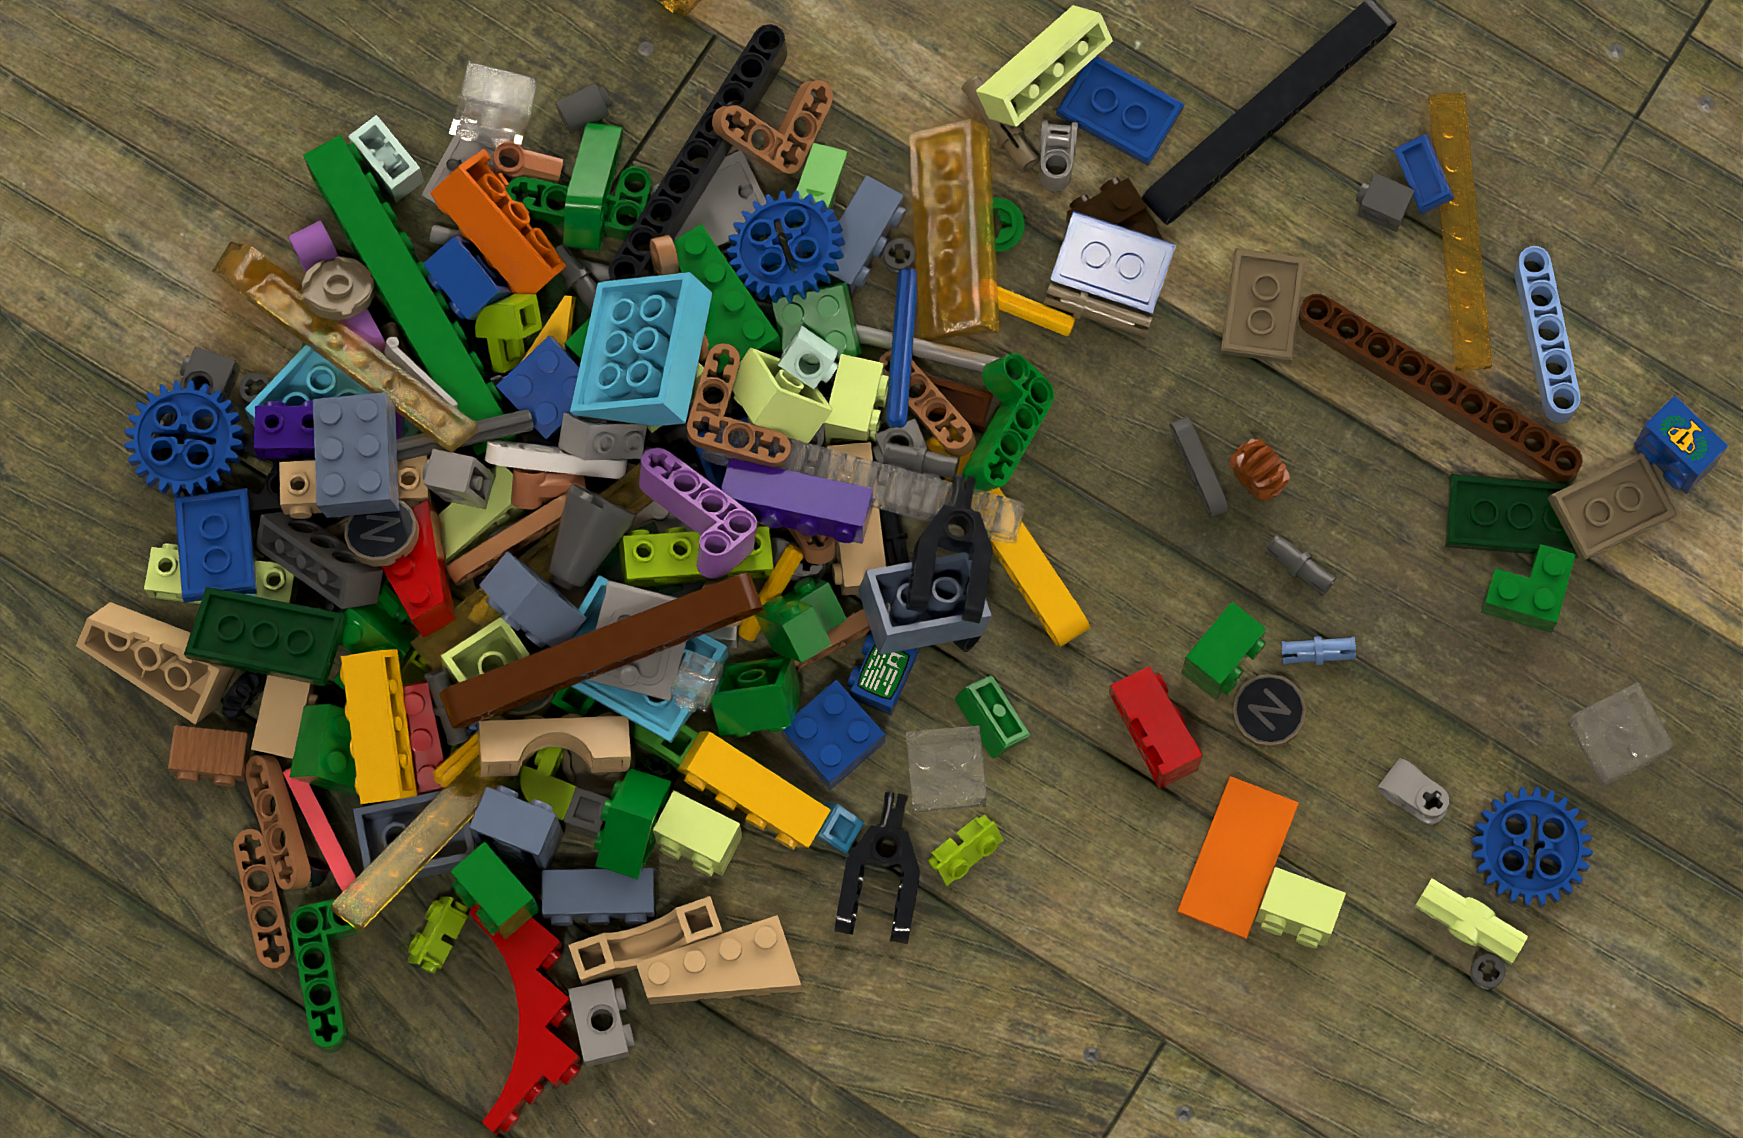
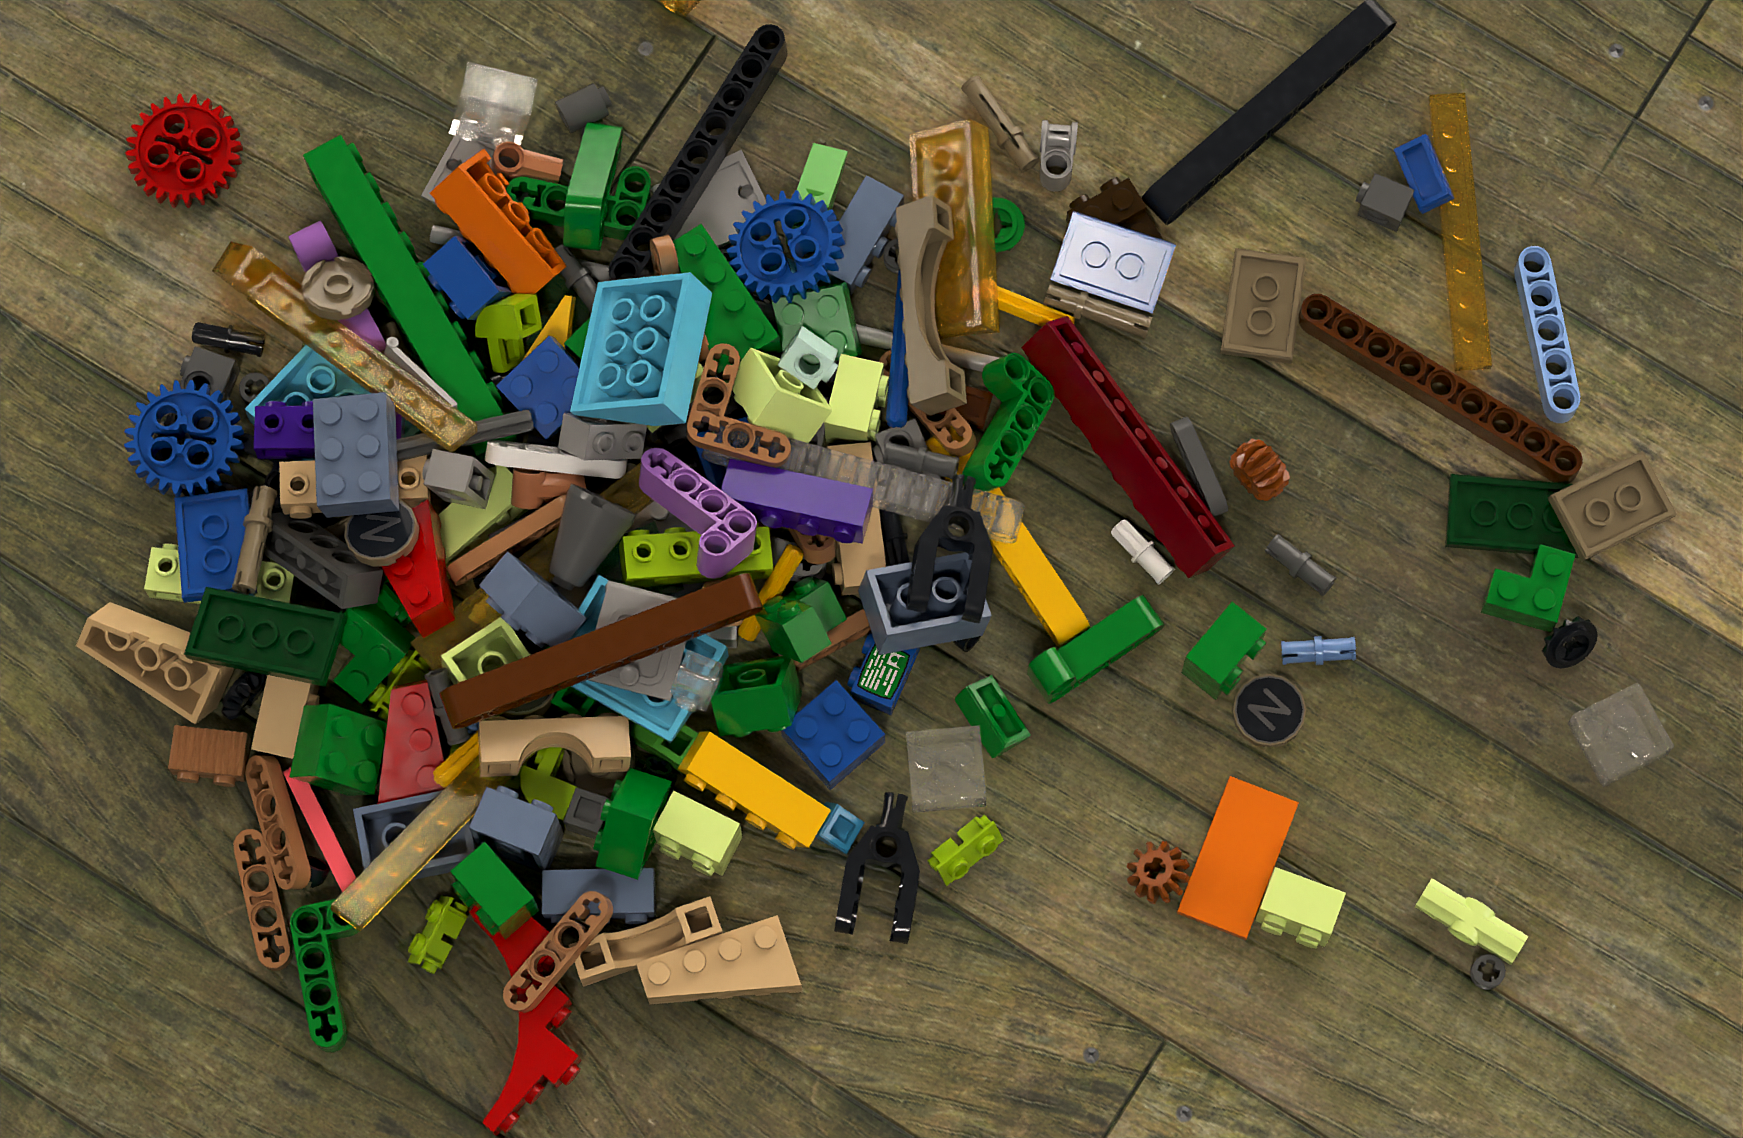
(199, 124): none -> red gear
(227, 338): none -> black axle
(258, 525): none -> dark tan pin
(378, 726): yellow brick -> none
(386, 158): light aqua brick -> none
(561, 955): none -> medium nougat beam
(597, 1045): light grey brick -> none
(775, 140): medium nougat beam -> none
(922, 235): none -> dark tan arch
(1044, 66): yellowish green brick -> none
(1064, 669): none -> green beam
(1120, 109): blue tile -> none
(1128, 447): none -> dark red brick
(1142, 551): none -> white axle
(1152, 861): none -> dark orange gear
(1156, 726): red wedge -> none
(1411, 789): light grey piece -> none
(1564, 851): blue gear -> none
(1573, 651): none -> black gear
(1680, 445): blue brick -> none

